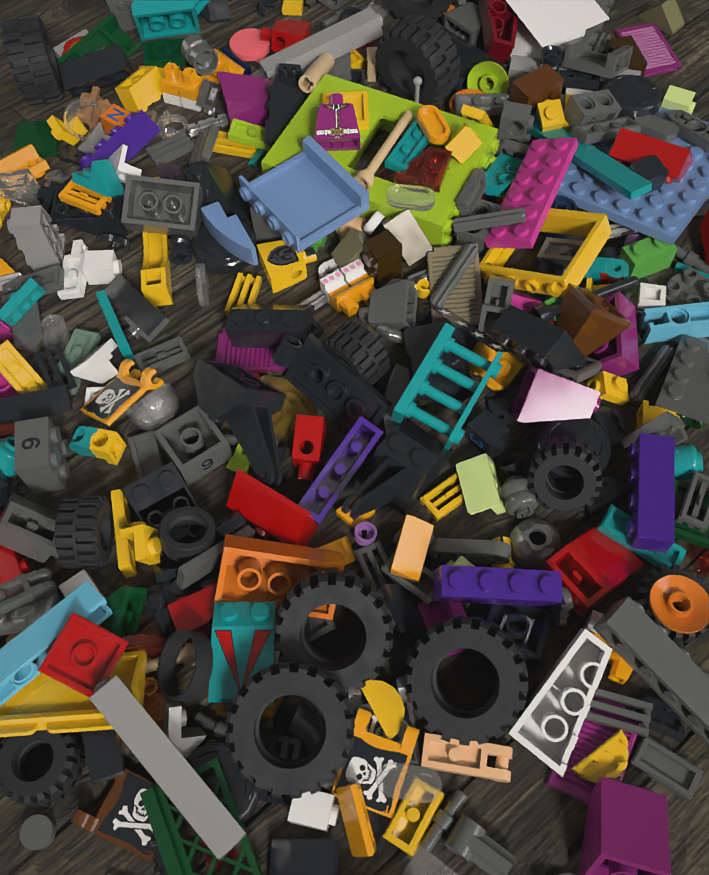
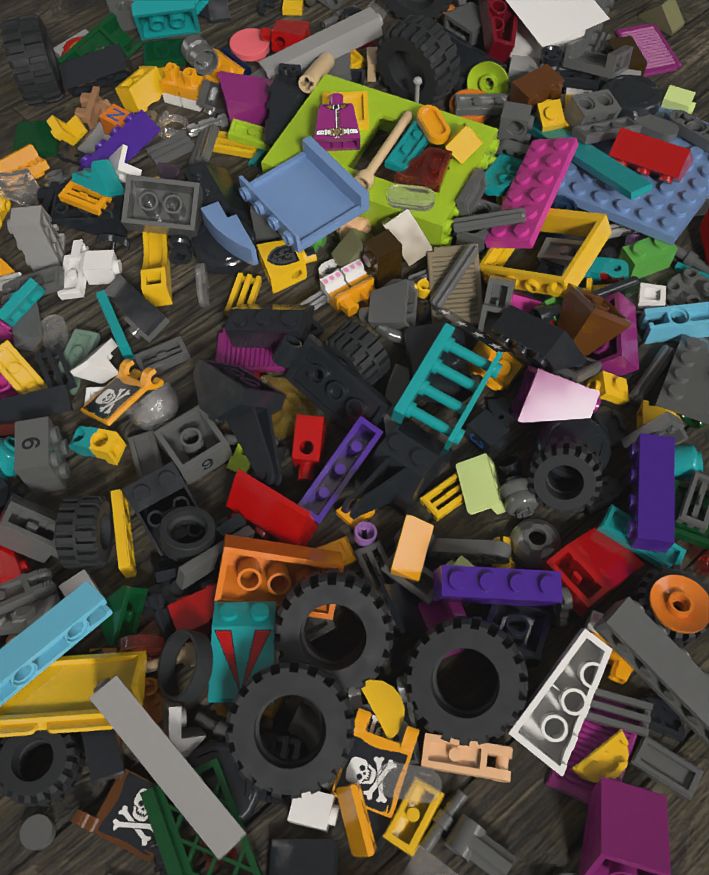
(71, 112): clear helmet -> none
(82, 655): red tile -> none
(146, 542): yellow bracket -> none
(373, 222): white tile -> none
(476, 115): yellow tile -> none
(652, 170): black panel -> none

